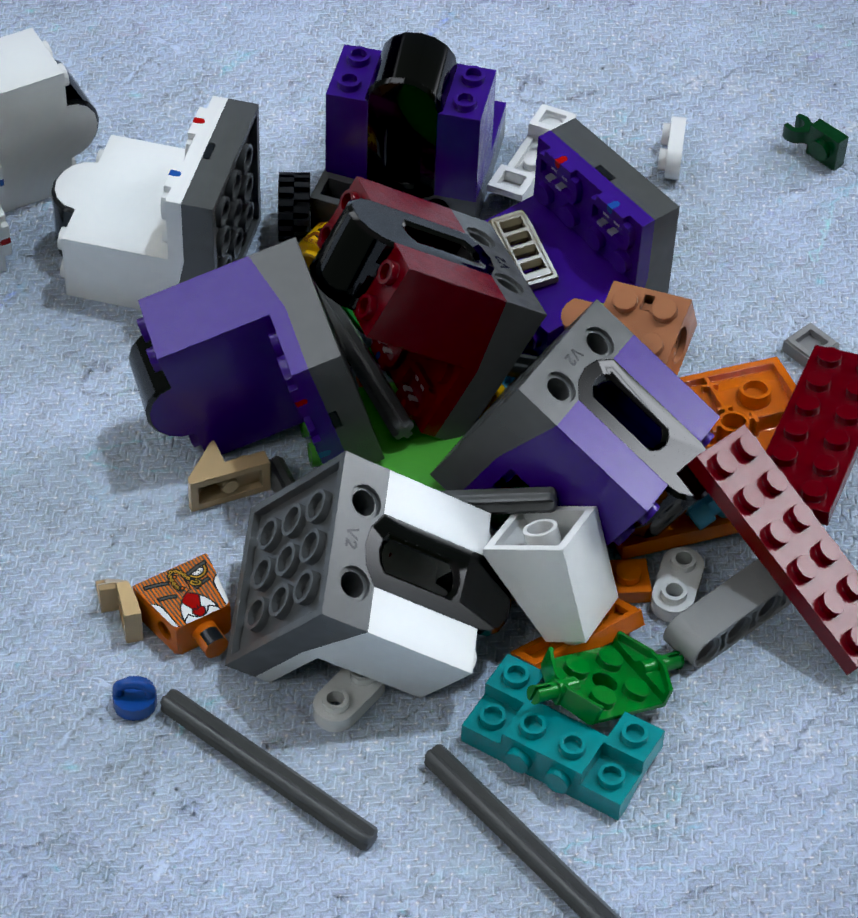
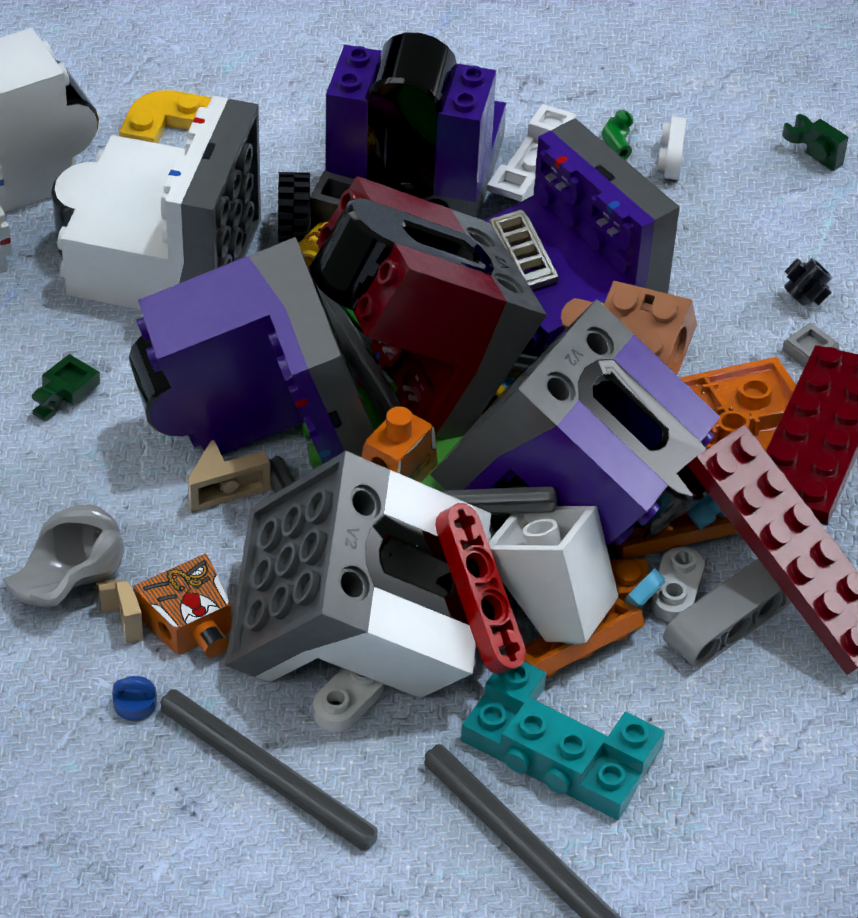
(65, 381): none -> dark green plate
(71, 551): none -> light grey piece
(159, 109): none -> yellow plate
(403, 445): none -> orange torso
(487, 587): none -> red beam
(607, 680): green plate -> none
(616, 131): none -> green arm
(645, 589): none -> medium azure tile
(808, 281): none -> black gear

